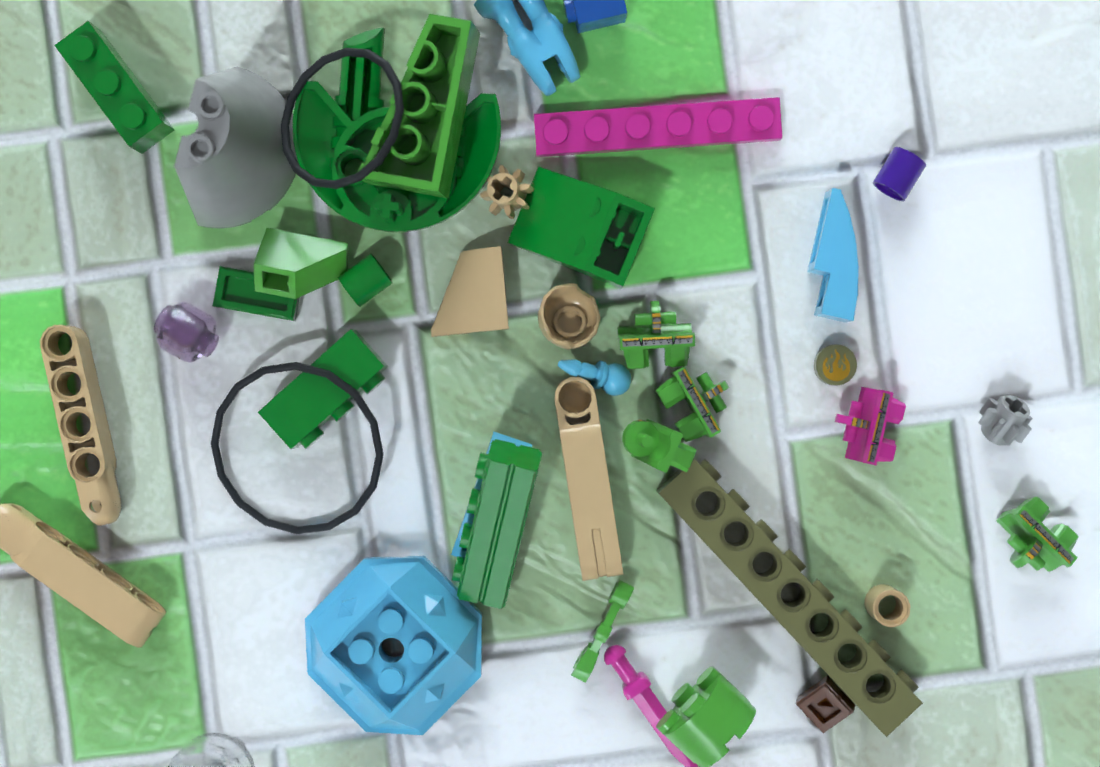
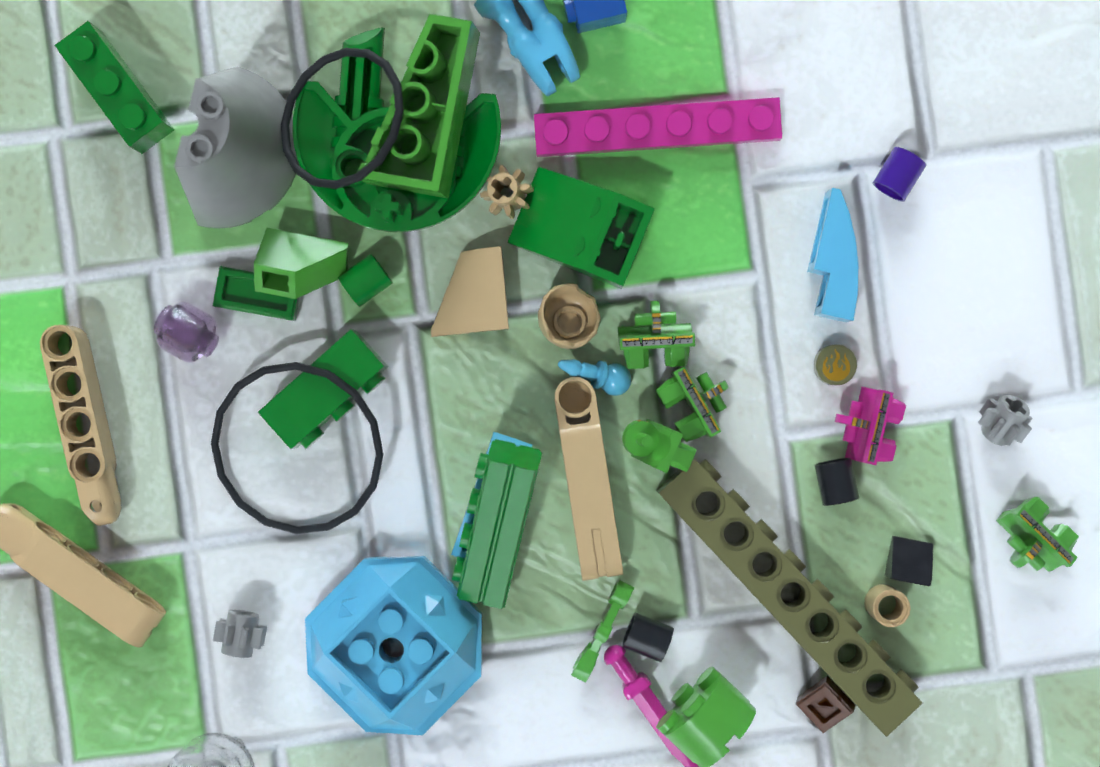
(240, 633): none -> light grey gear
(648, 637): none -> black beam
(836, 481): none -> black beam
(910, 561): none -> black slope

